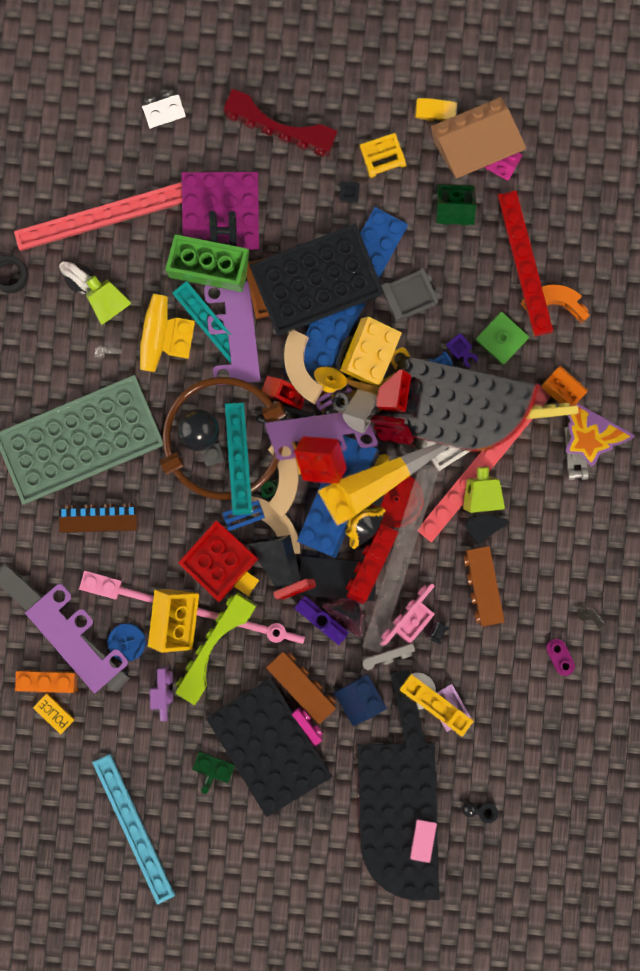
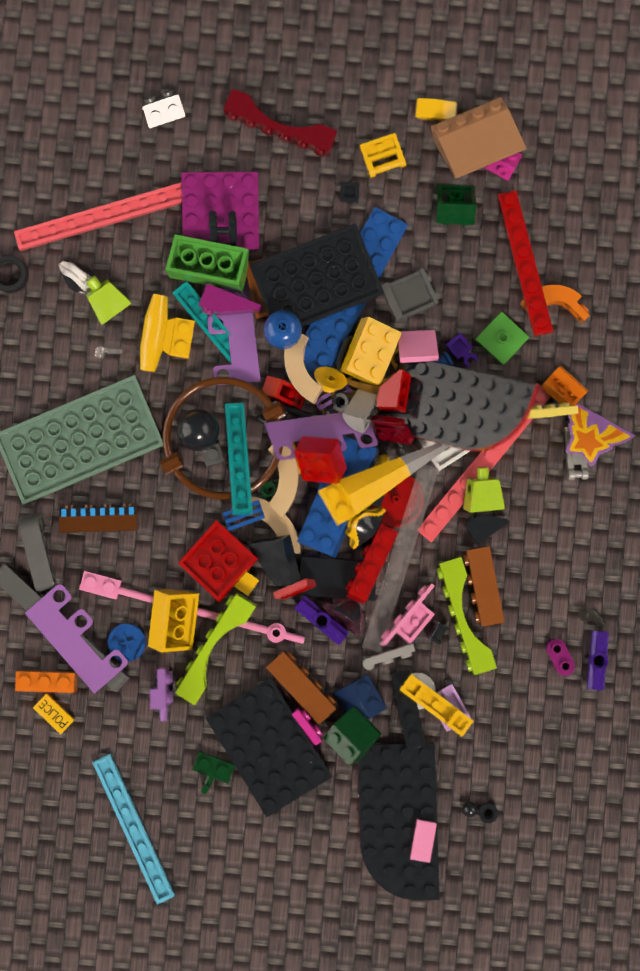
(37, 551): none -> dark grey beam
(225, 303): none -> magenta slope
(282, 338): none -> blue cylinder
(352, 736): none -> dark green slope
(418, 346): none -> bright pink tile
(454, 576): none -> lime arch
(598, 646): none -> dark purple piece

